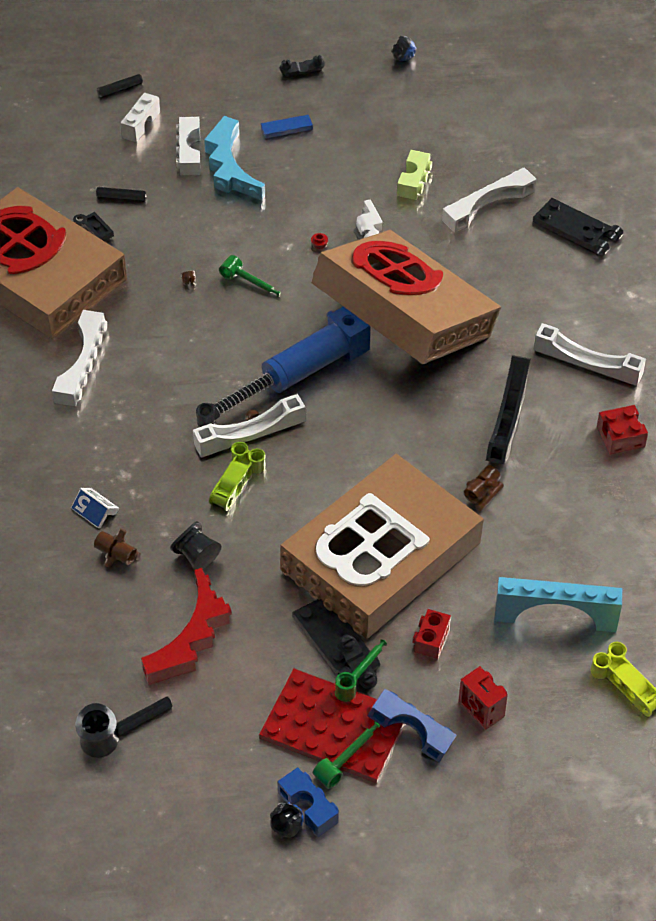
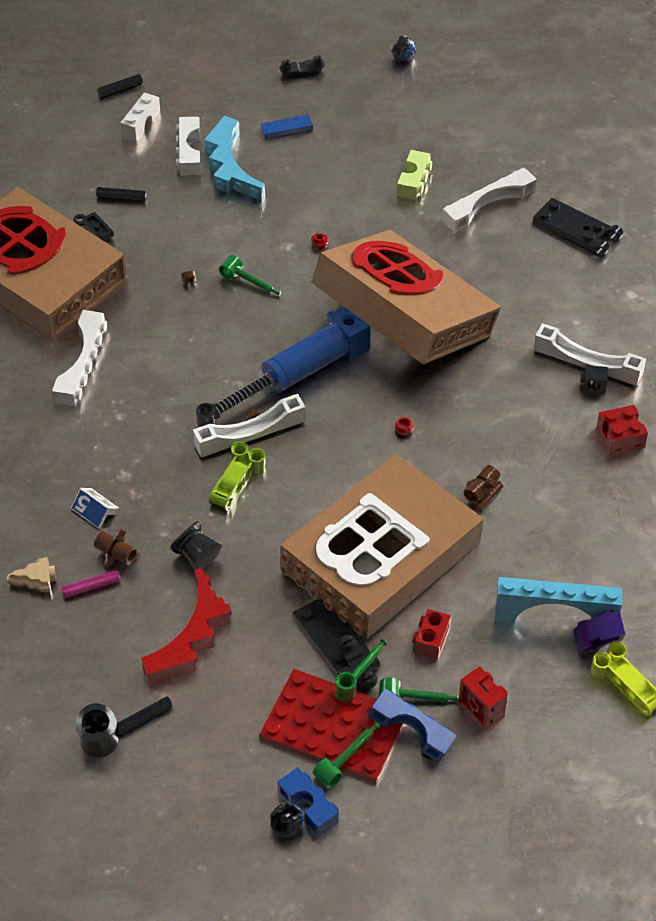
(34, 575): none -> tan rock
(90, 583): none -> dark pink axle
(369, 222): white plate -> none
(393, 685): none -> green piece
(404, 426): none -> red plate
(510, 409): black arch -> none
(594, 378): none -> black brick
(599, 631): none -> dark purple brick

